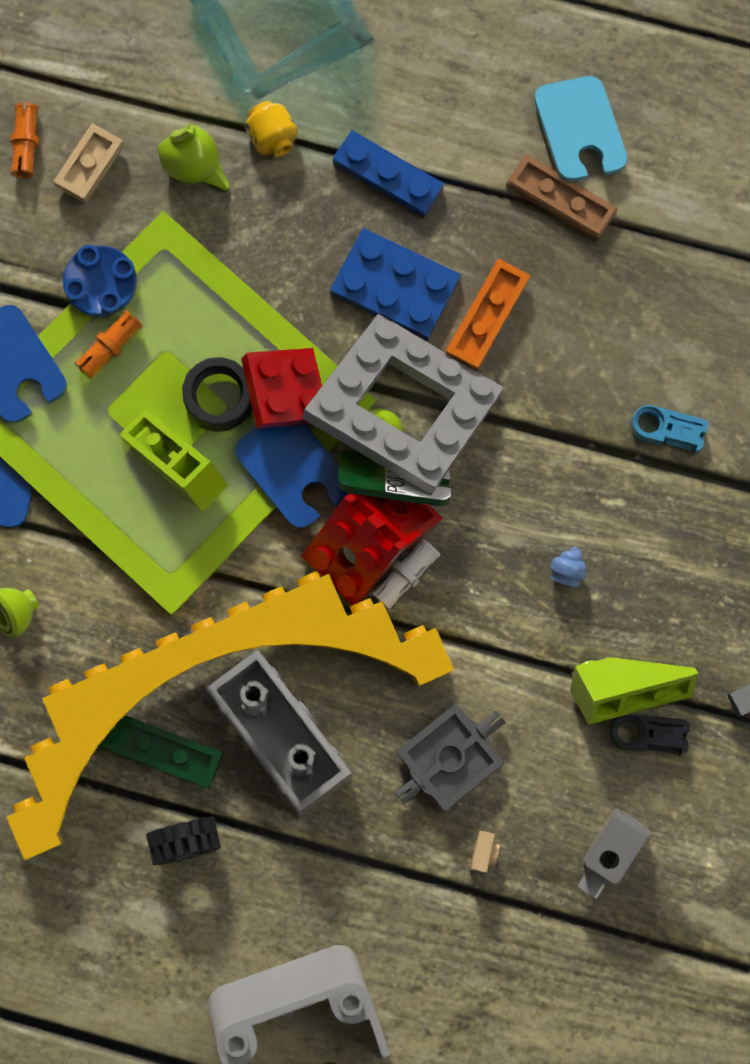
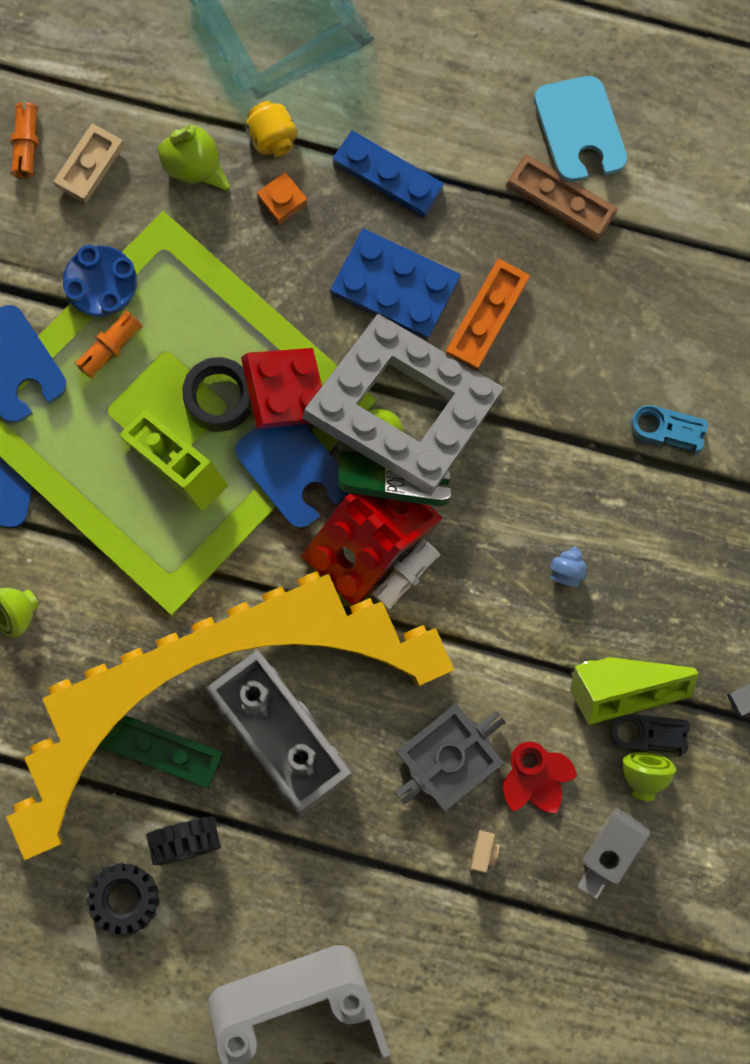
(99, 894): none -> black tyre
(282, 198): none -> orange plate
(539, 783): none -> red plate
(647, 774): none -> lime brick

